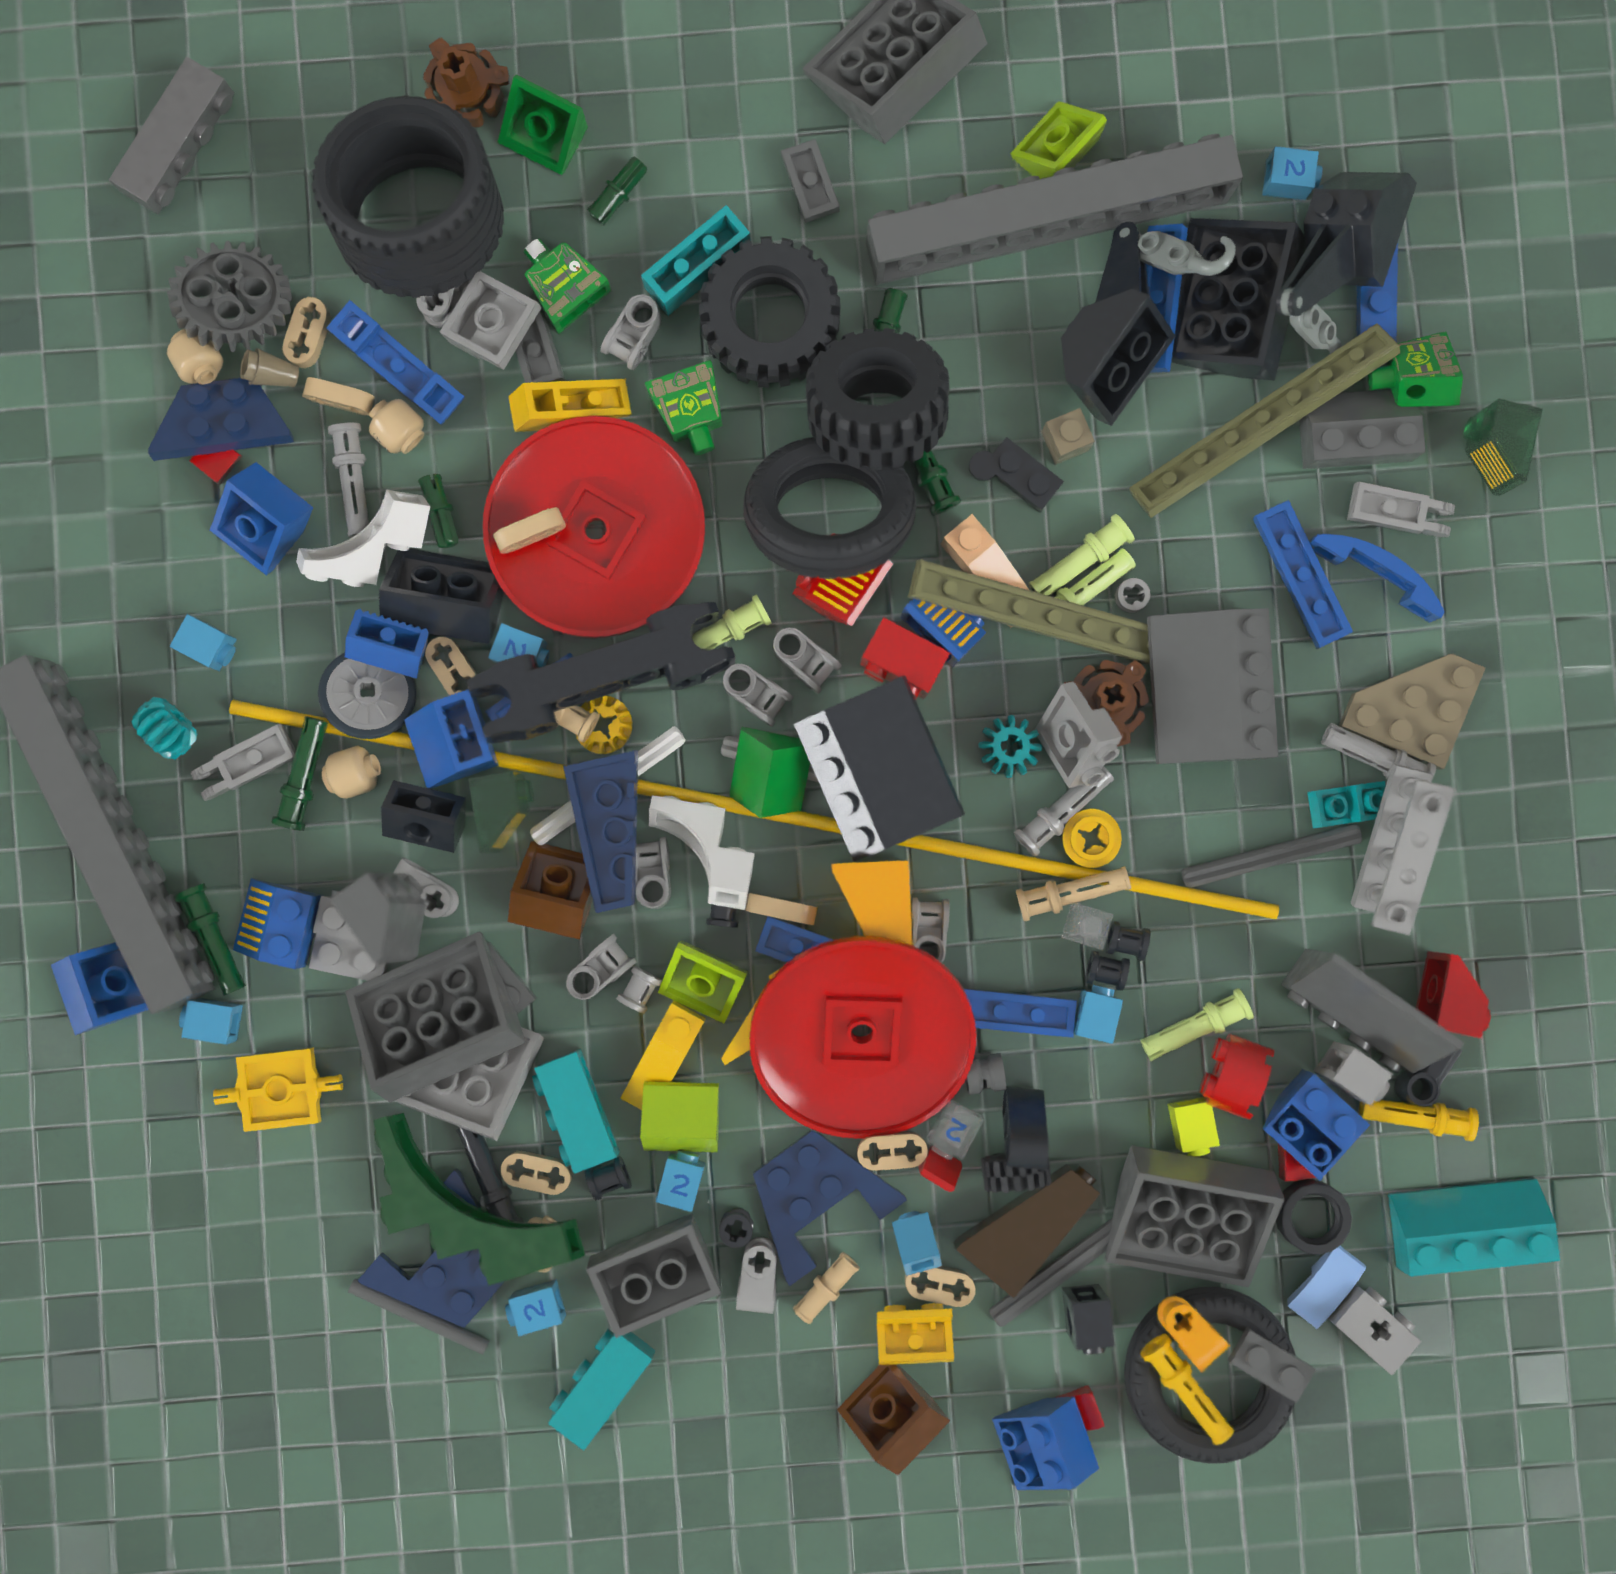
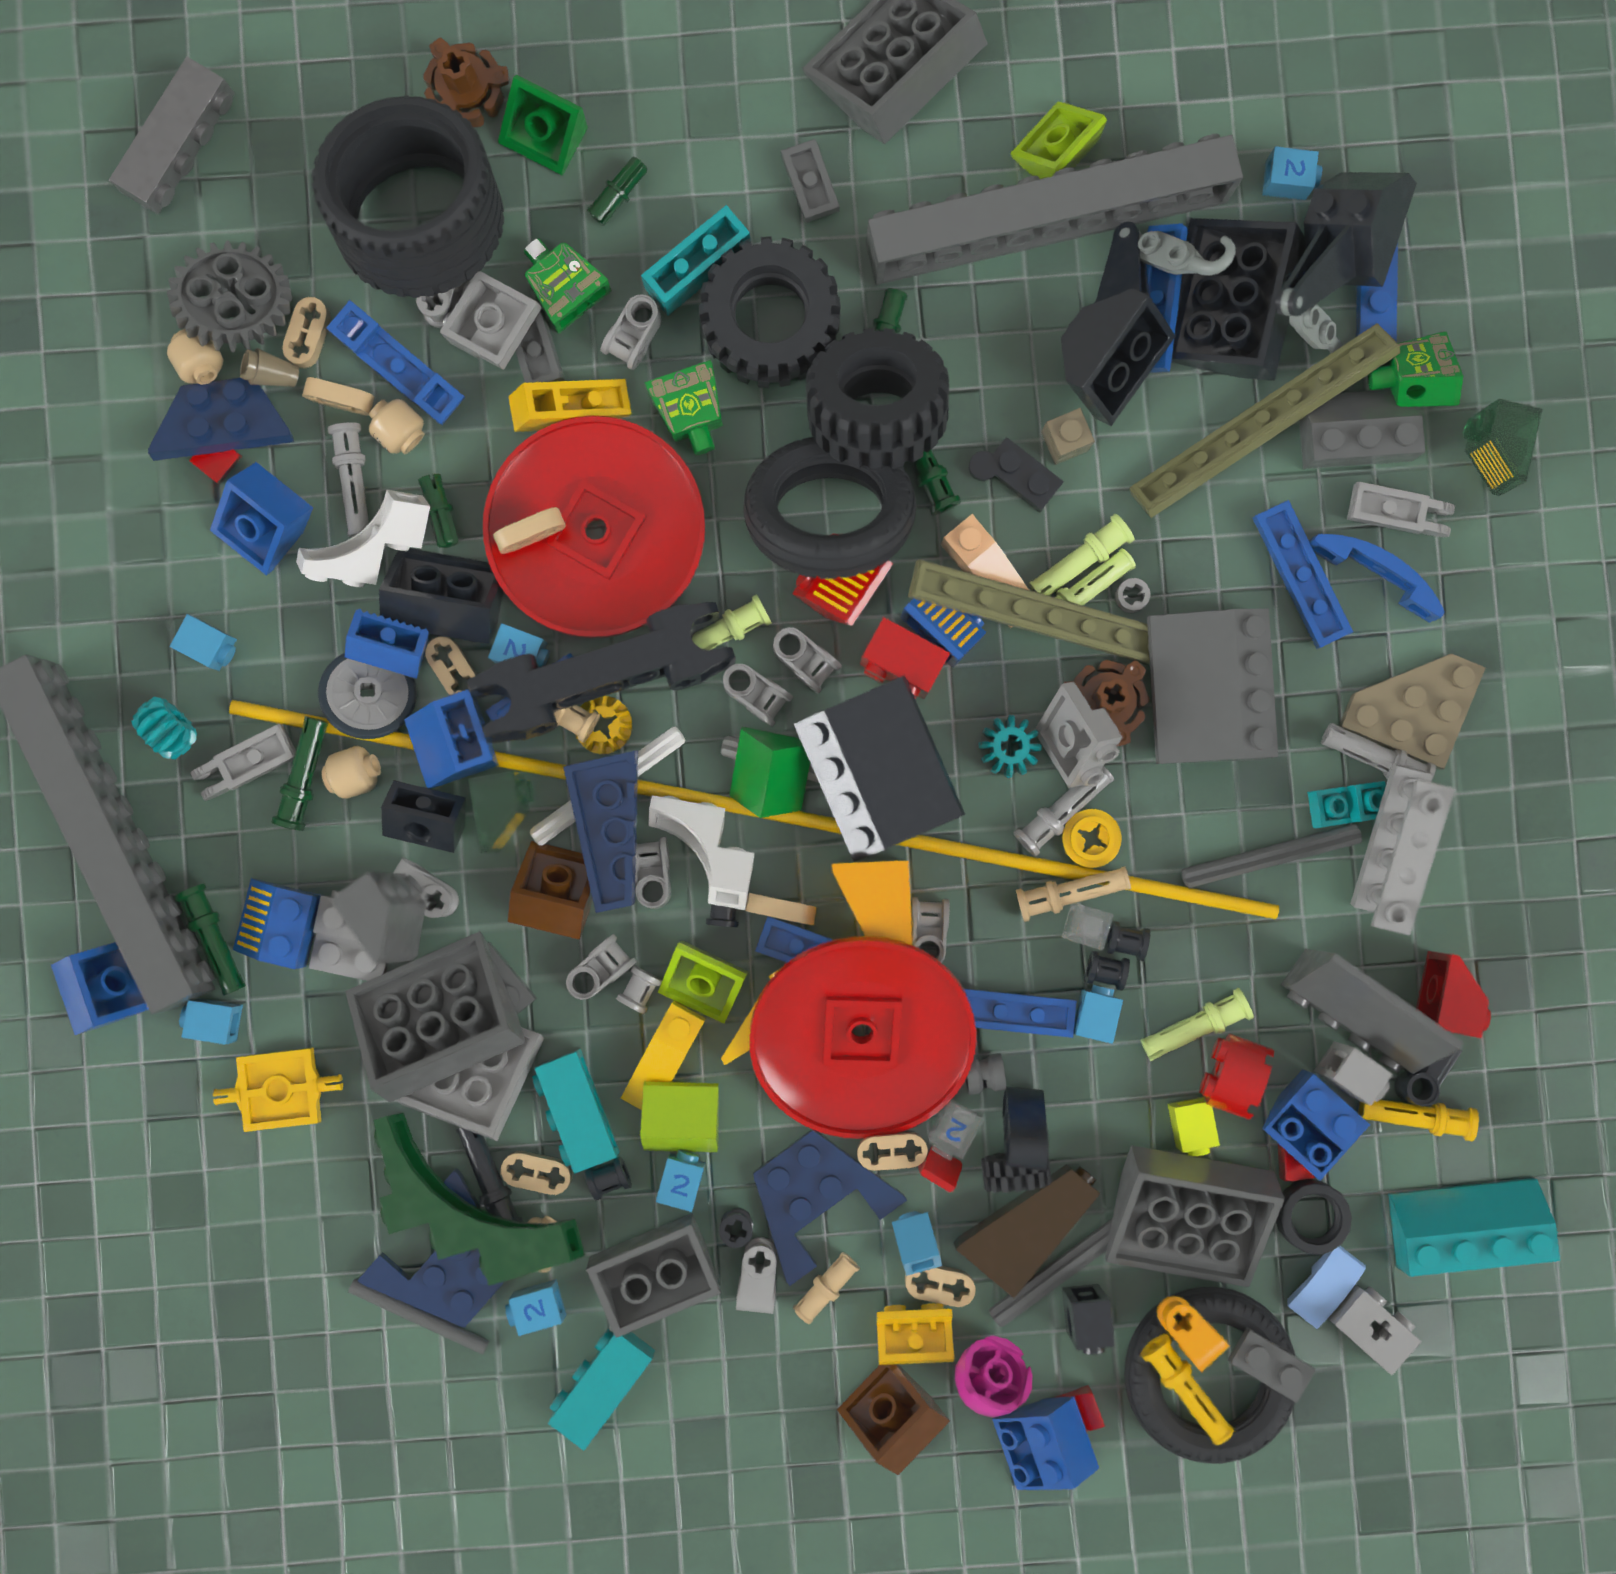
(993, 1377): none -> dark pink cylinder

